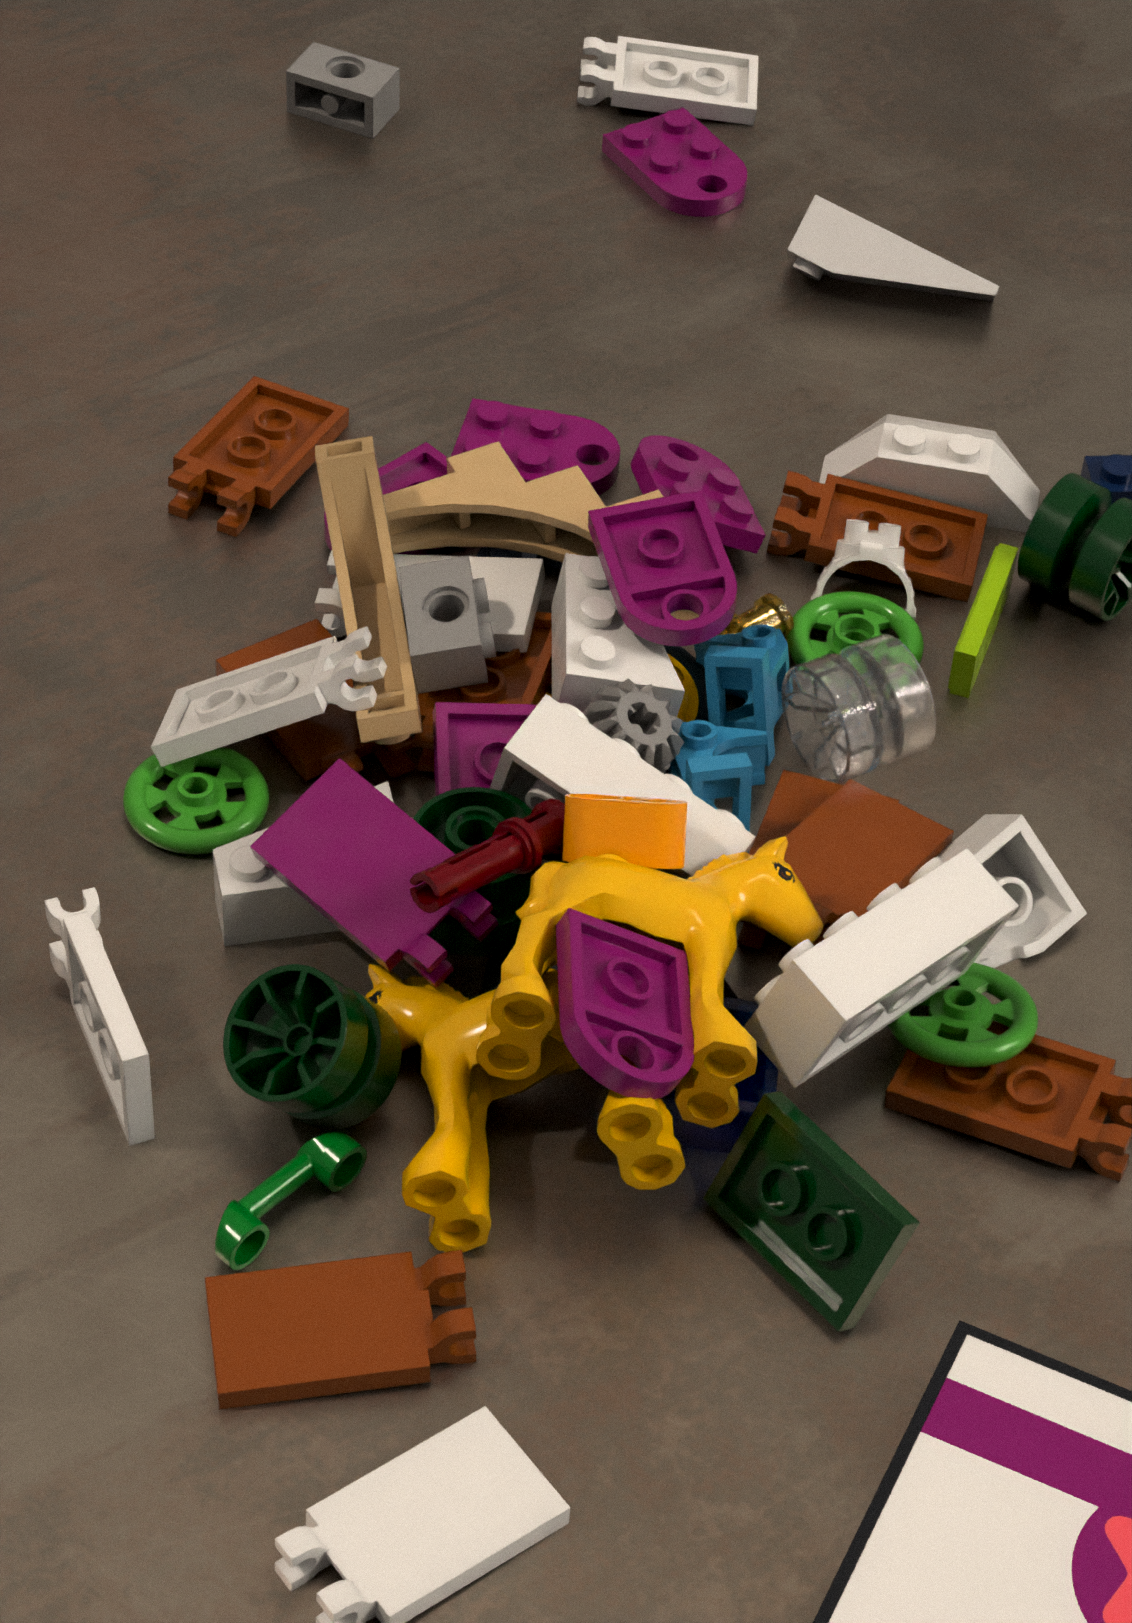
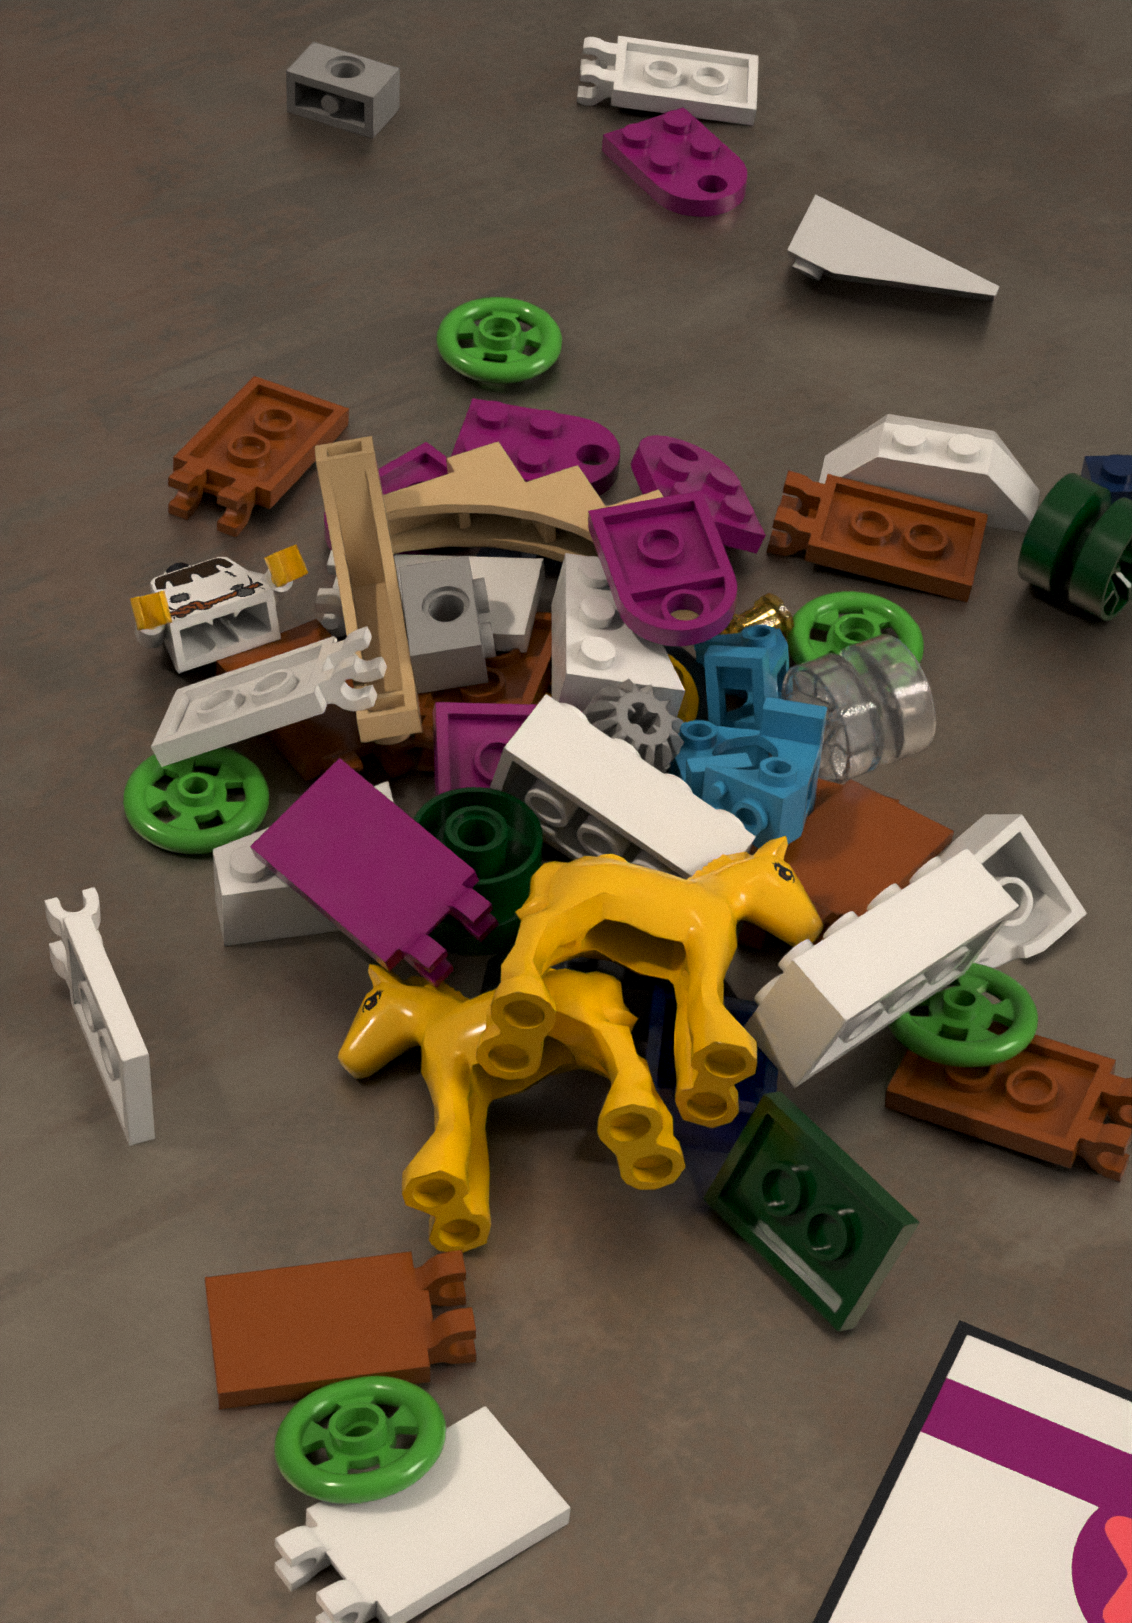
(215, 607): none -> white torso
(312, 1047): dark green wheel -> none
(330, 1158): green bar -> none
(360, 1439): none -> bright green plate
(499, 340): none -> bright green plate
(514, 848): dark red pin -> none
(627, 1000): magenta plate -> none
(635, 828): light orange beam -> none
(782, 788): none -> dark azure tile
(873, 545): white helmet -> none
(982, 620): lime tile -> none

